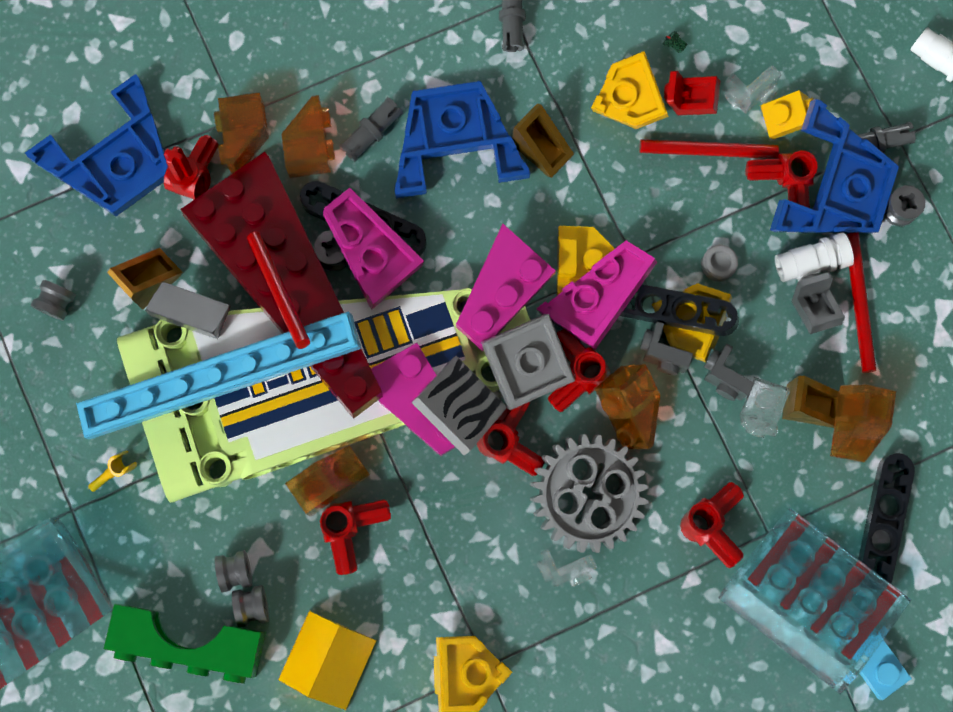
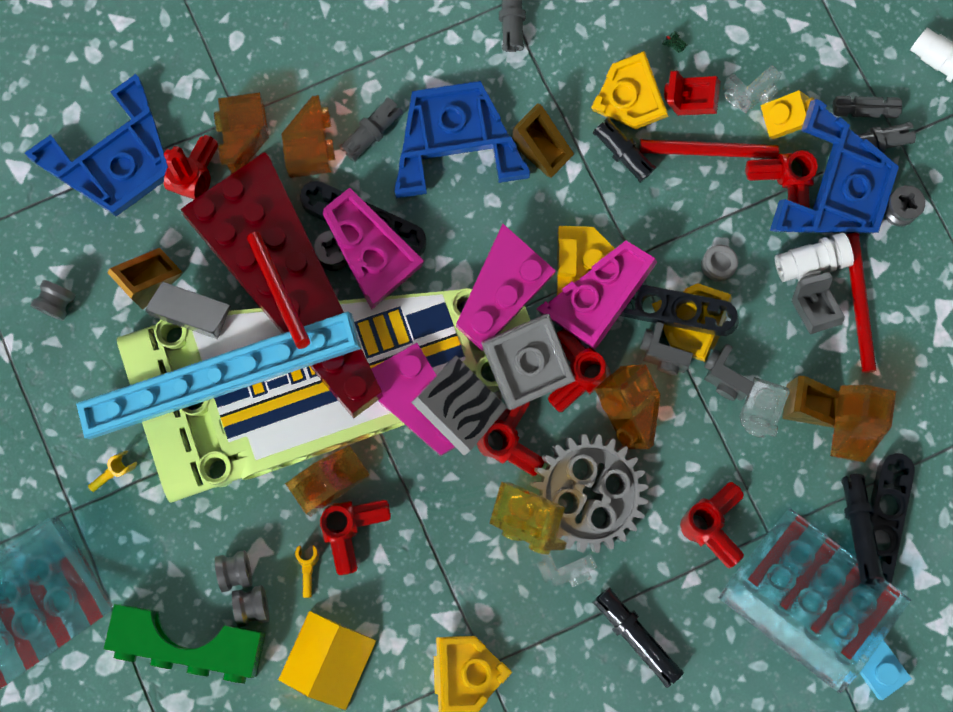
(307, 570): none -> yellow hand
(528, 518): none -> clear yellow bracket
(624, 150): none -> black pin
(638, 637): none -> black pin
(860, 515): none -> black pin
(867, 106): none -> dark grey axle

